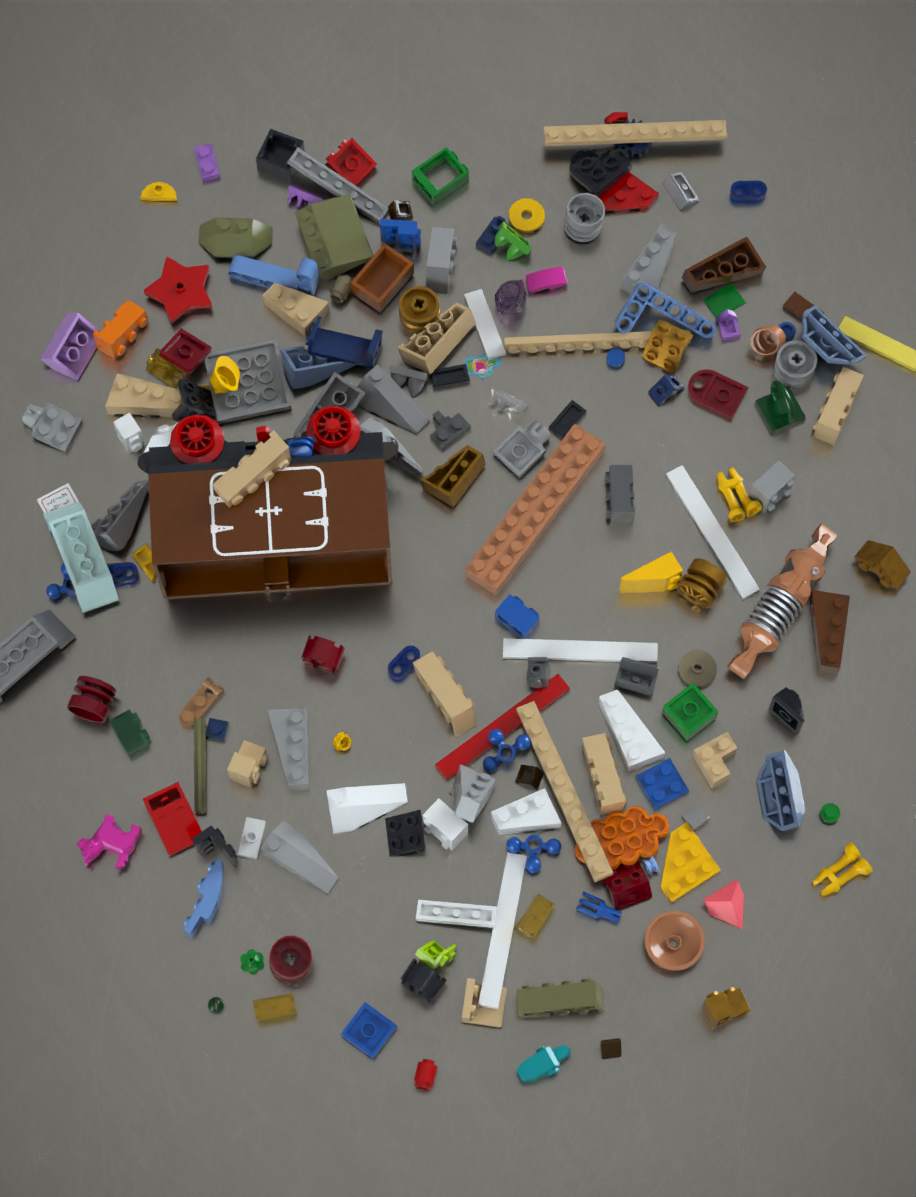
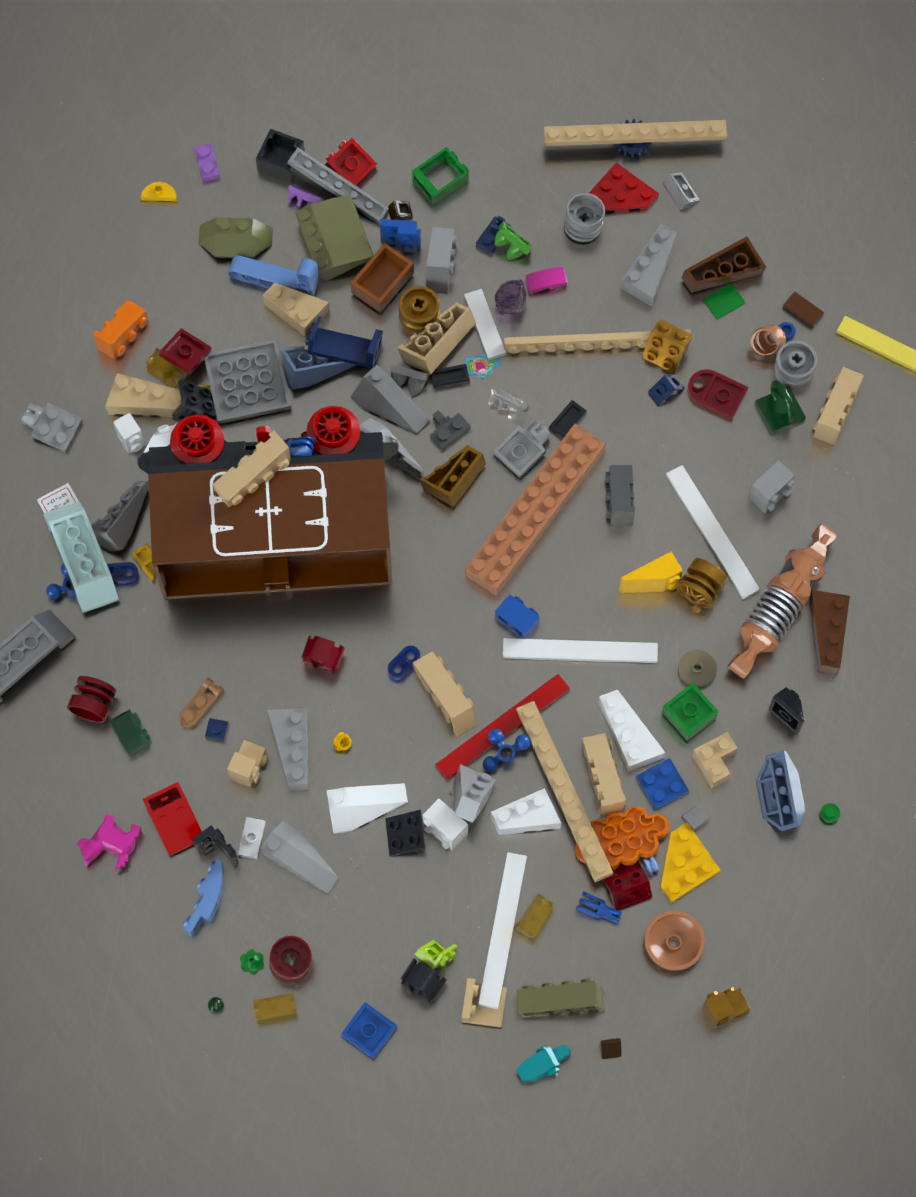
(71, 346): lavender slope -> none
(180, 289): red plate -> none
(199, 766): olive axle -> none
(225, 375): yellow piece -> none
(335, 393): light grey wedge -> none
(341, 288): dark tan brick -> none
(425, 1074): red brick -> none
(456, 913): white plate -> none
(529, 206): yellow tile -> none
(529, 776): dark brown slope -> none
(533, 864): blue piece -> none
(538, 672): dark grey brick -> none
(599, 170): black plate -> none
(615, 358): blue tile -> none
(616, 116): red arm -> none
(636, 676): dark grey bracket -> none
(665, 307): medium blue beam -> none
(727, 904): coral slope -> none
(728, 325): medium lavender tile -> none
(736, 482): yellow piece -> none
(747, 189): clear blue plate -> none
(829, 339): sand blue wedge -> none
(850, 855): yellow piece -> none
(884, 562): pearl gold brick -> none

